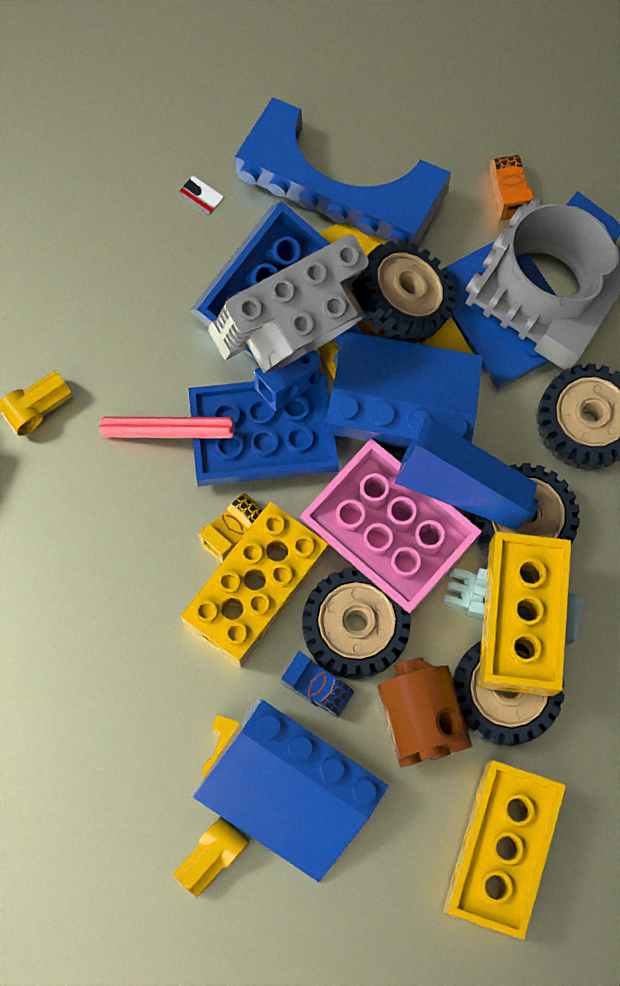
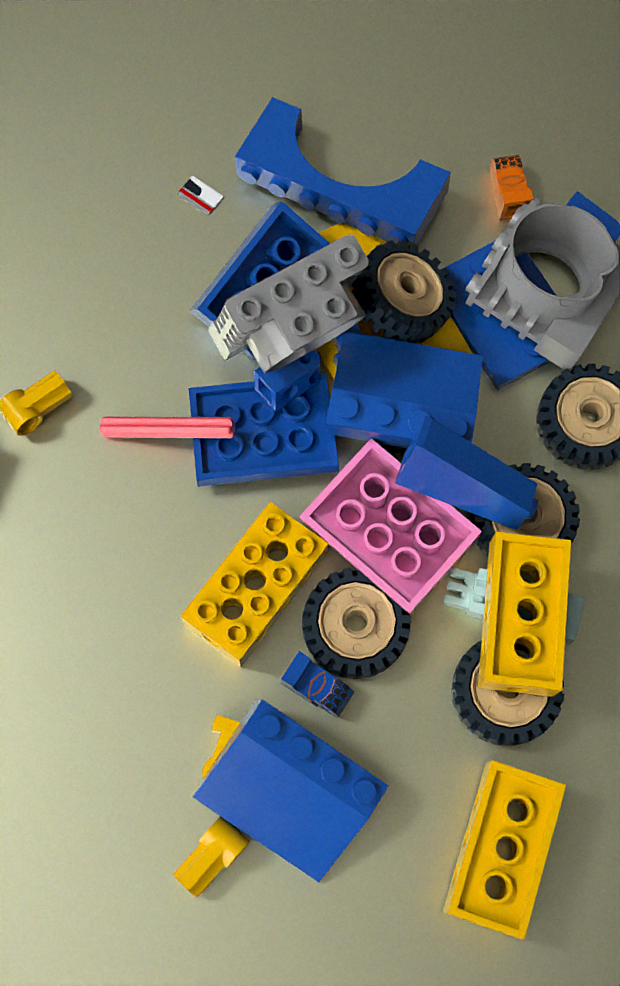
(230, 526): yellow leg -> none
(423, 712): dark orange cylinder -> none

